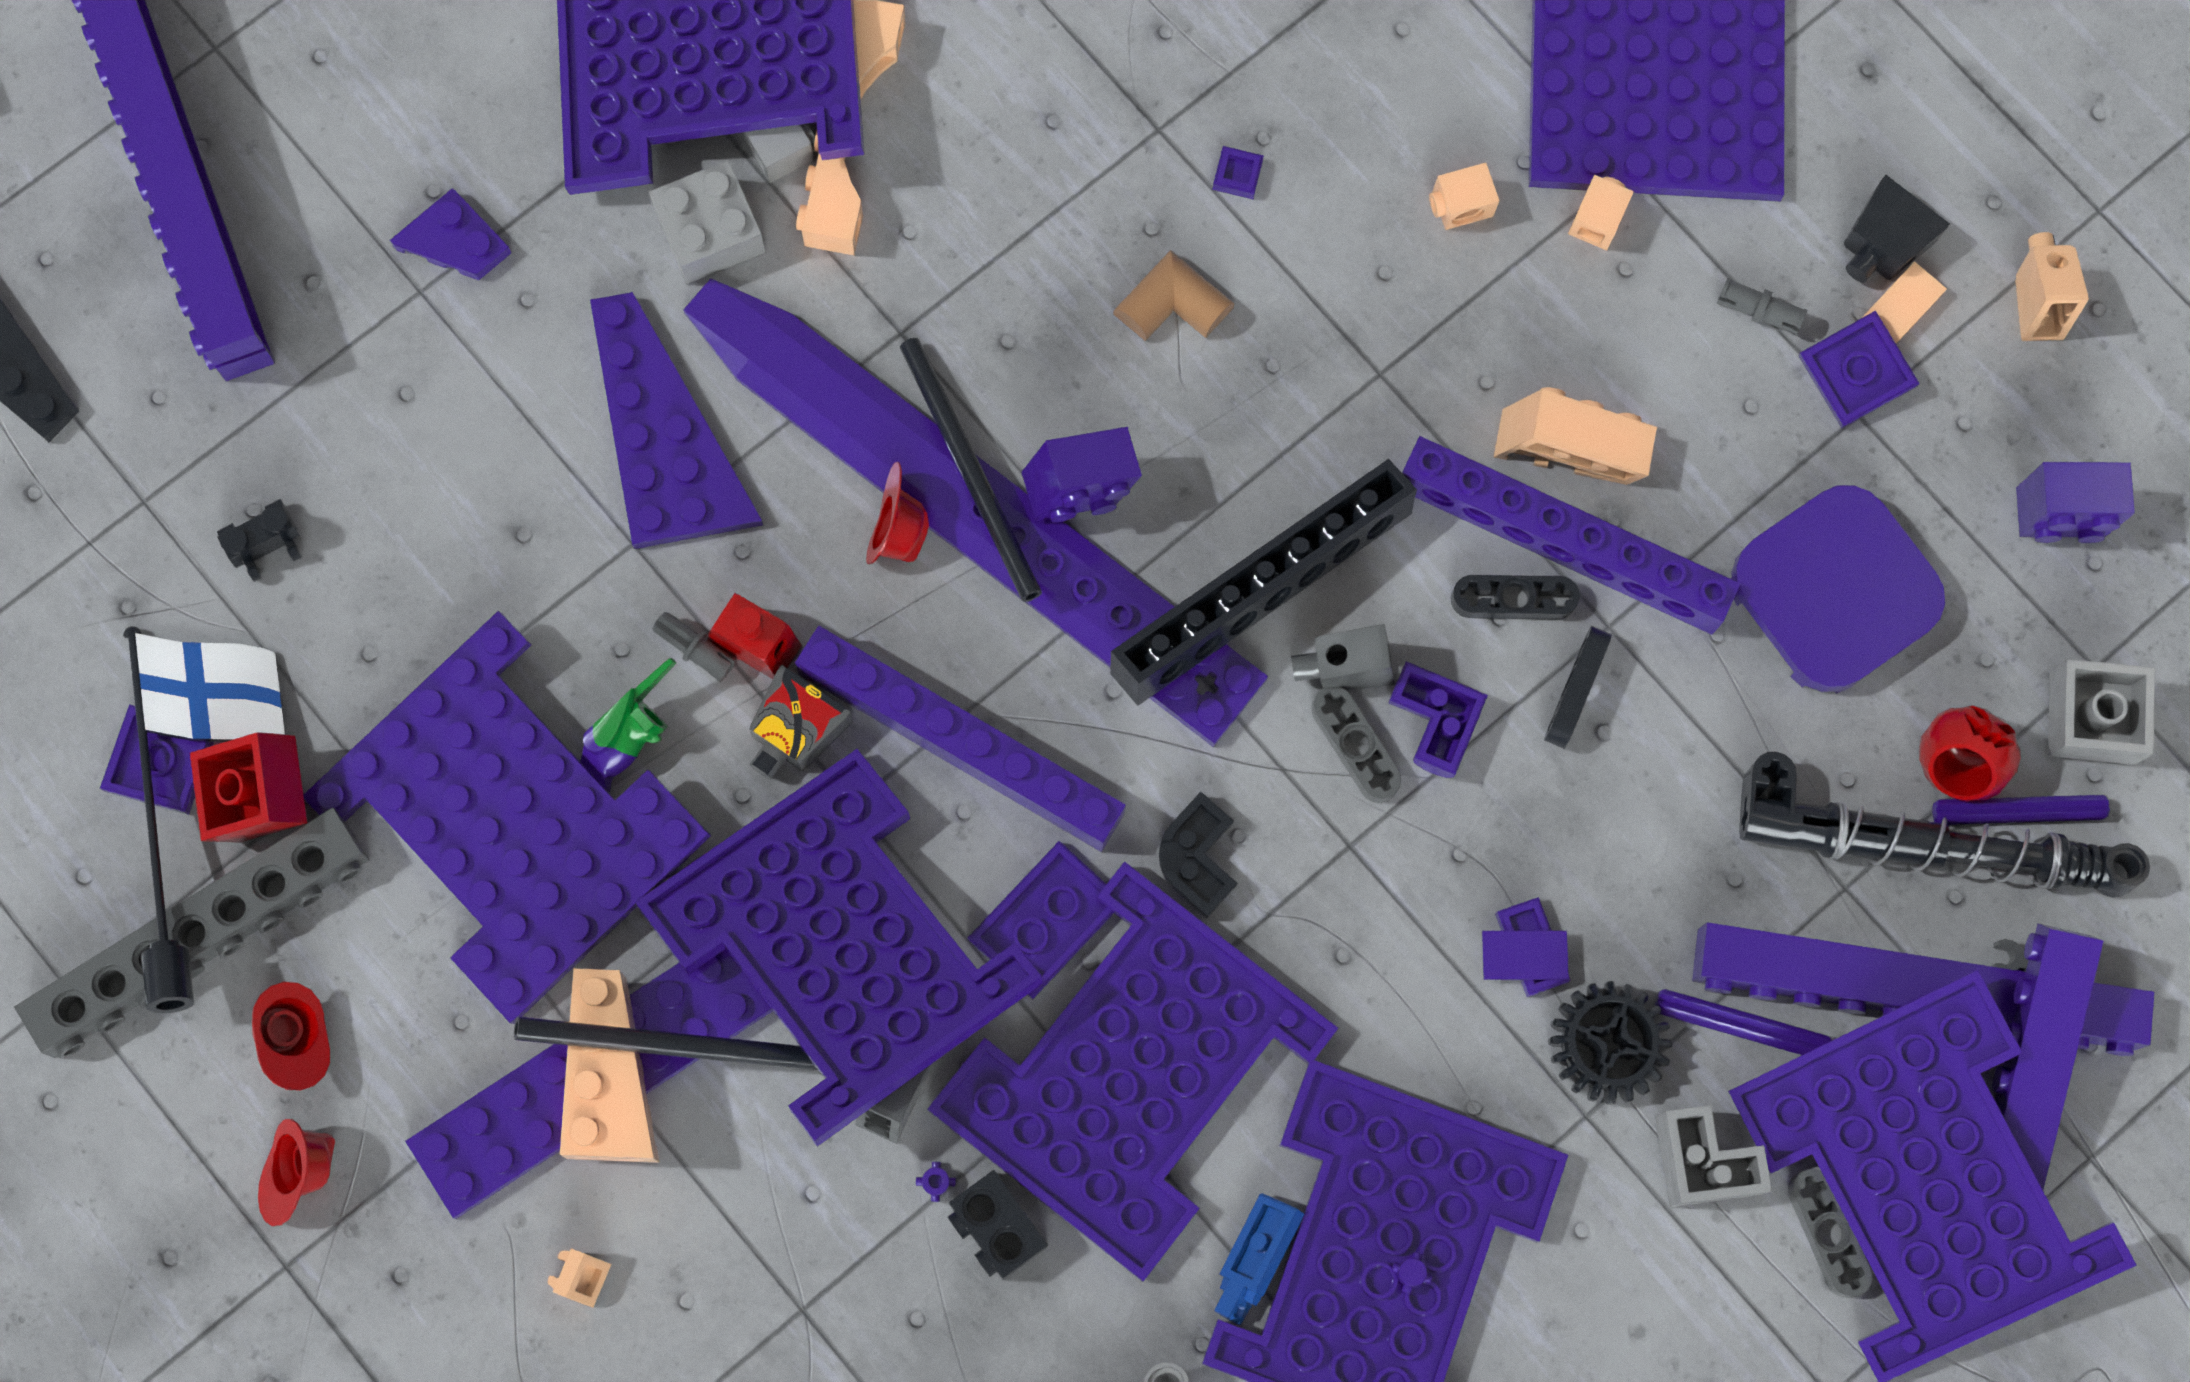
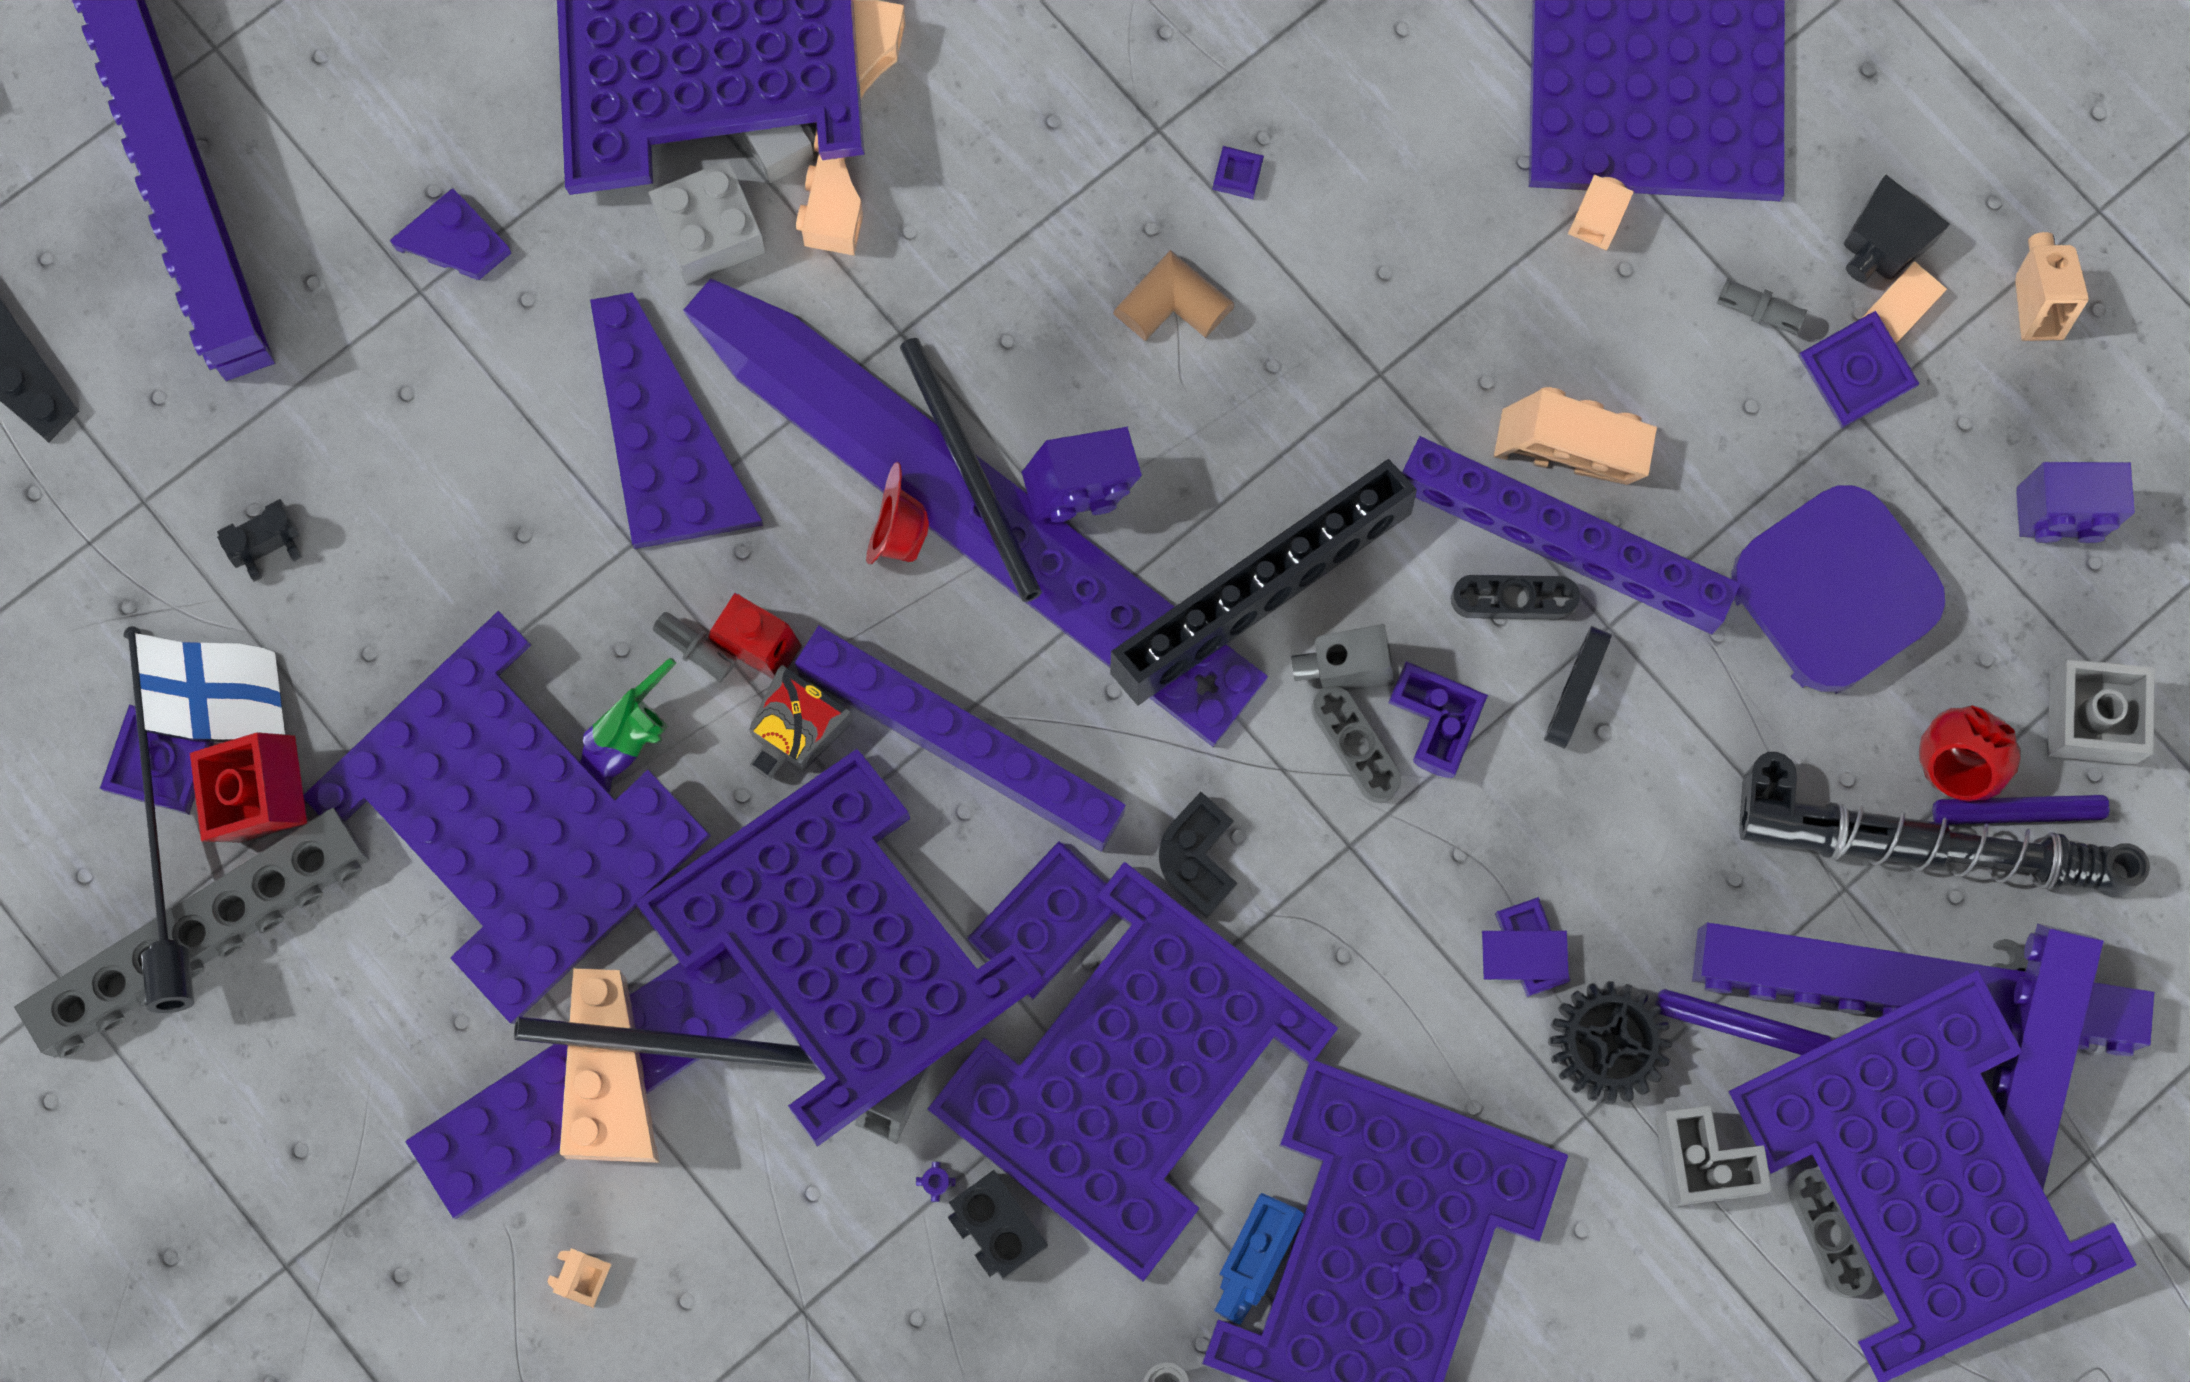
(291, 1036): red piece -> none
(294, 1168): red piece -> none
(1464, 196): light nougat brick -> none

